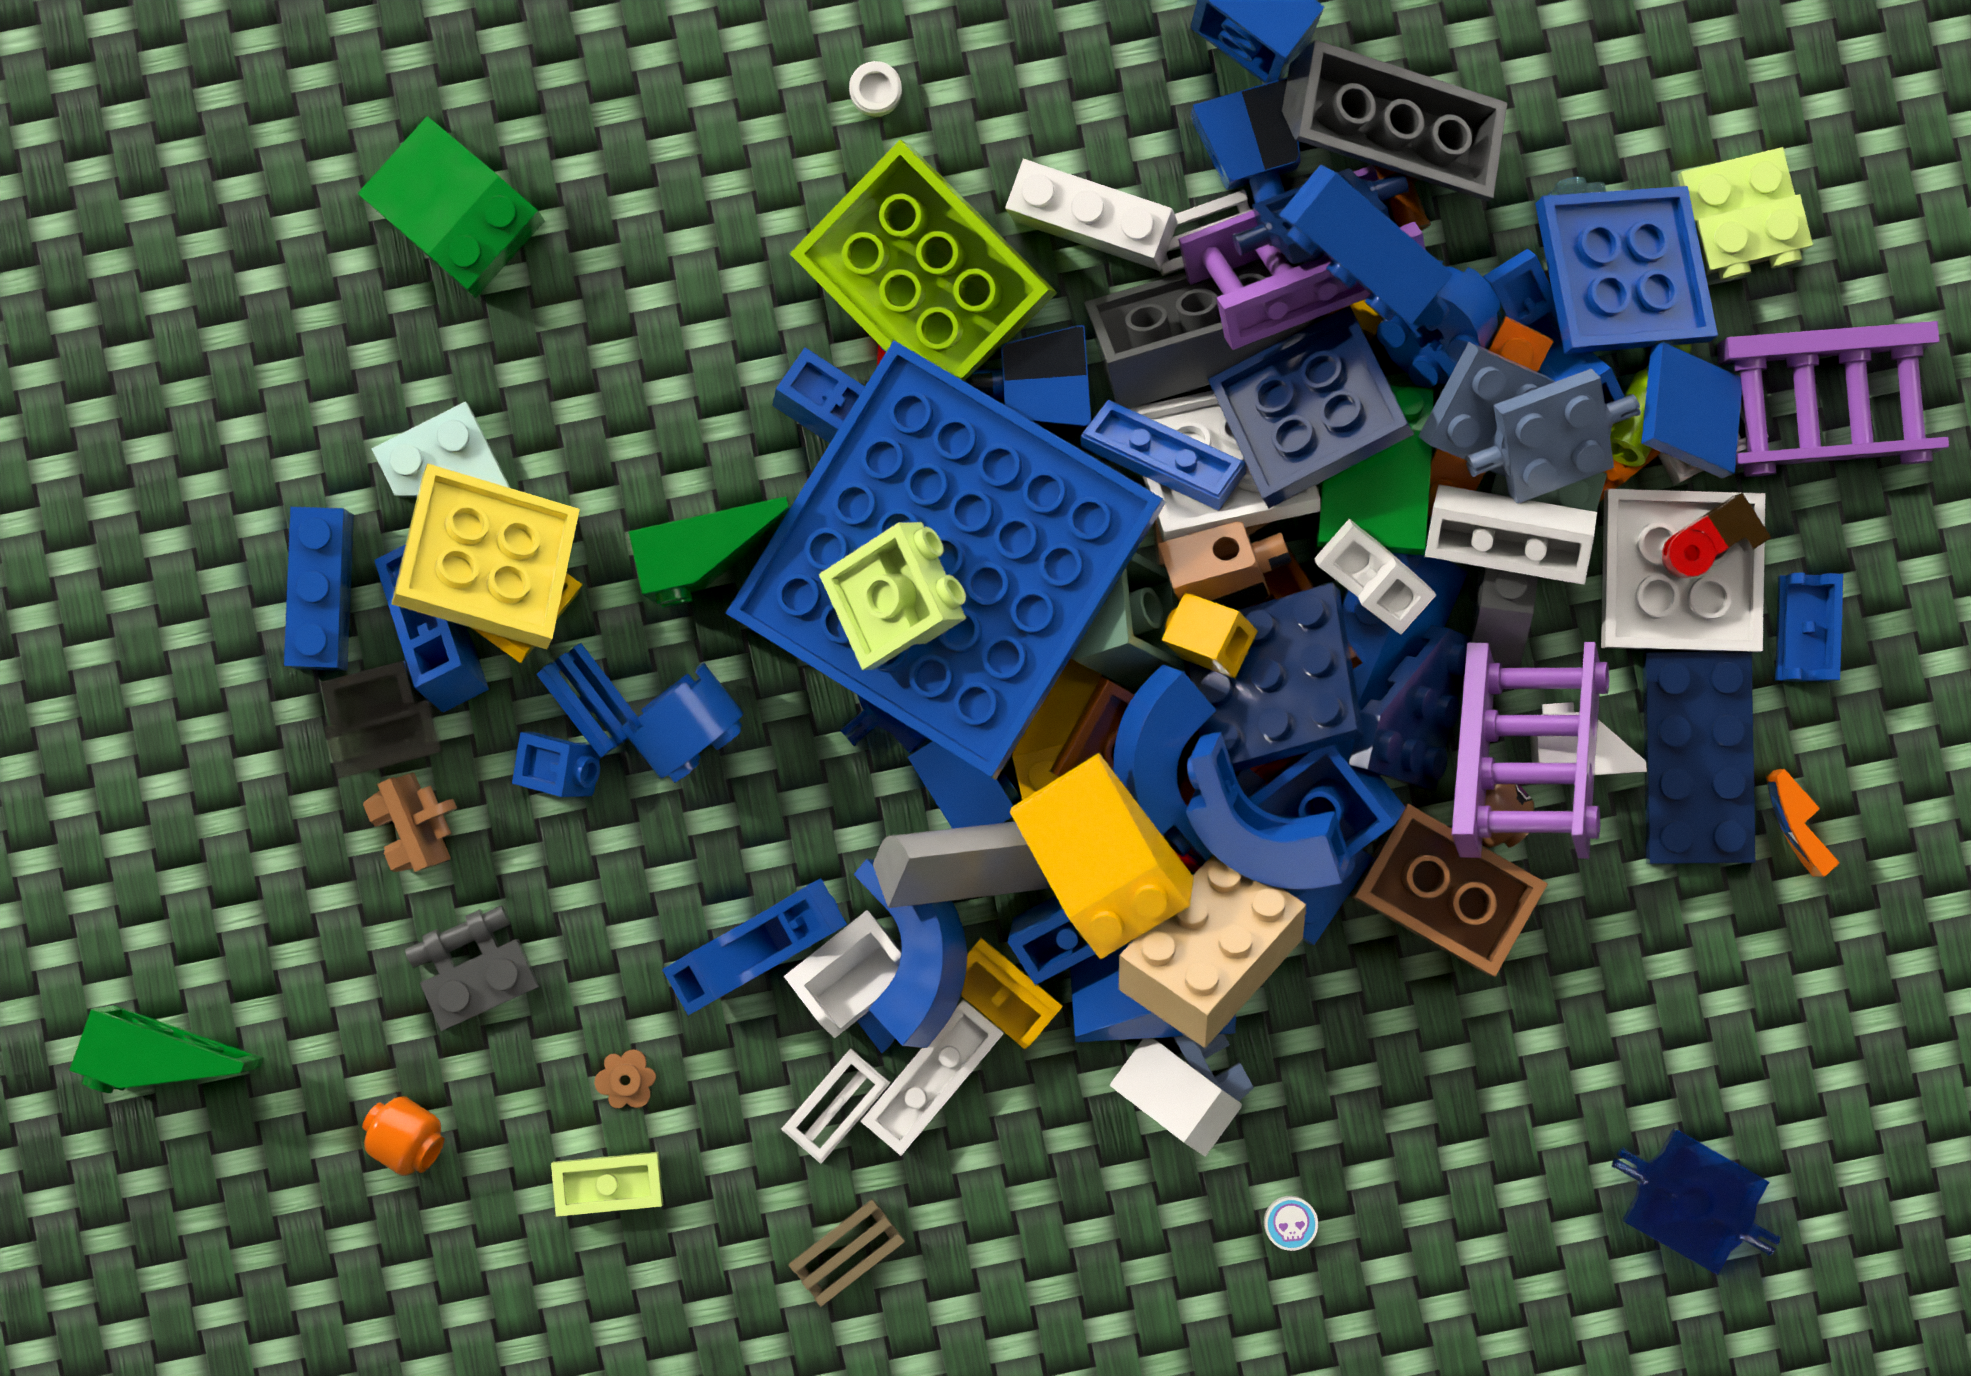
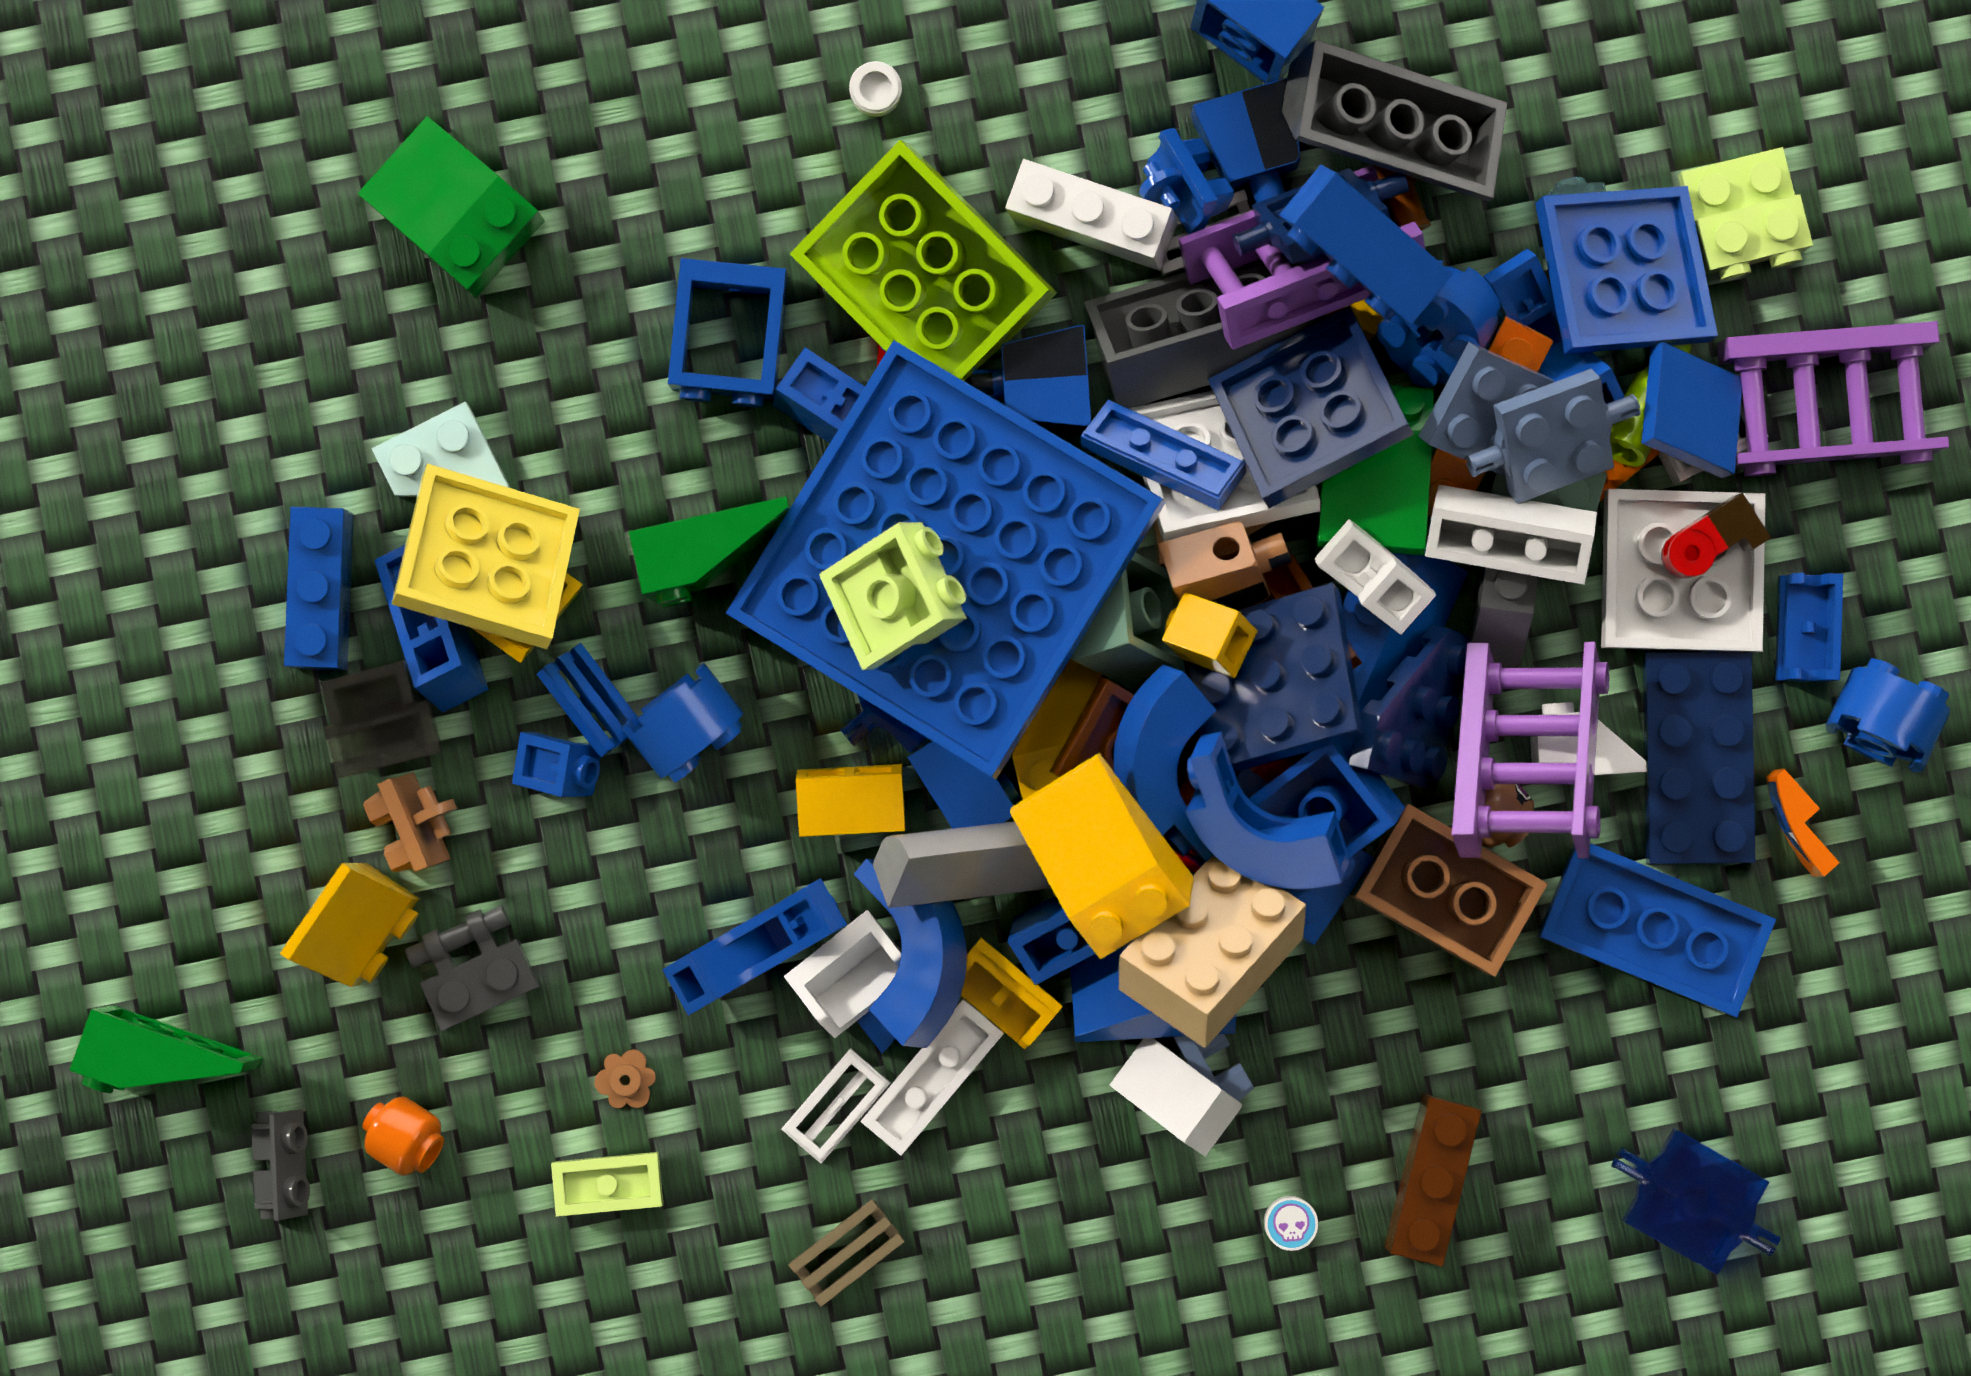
(284, 1188): none -> dark grey hinge
(352, 925): none -> yellow slope
(732, 278): none -> blue window
(850, 800): none -> yellow hinge
(1178, 181): none -> blue hips
(1432, 1179): none -> reddish brown brick
(1657, 928): none -> blue plate
(1889, 715): none -> blue brick

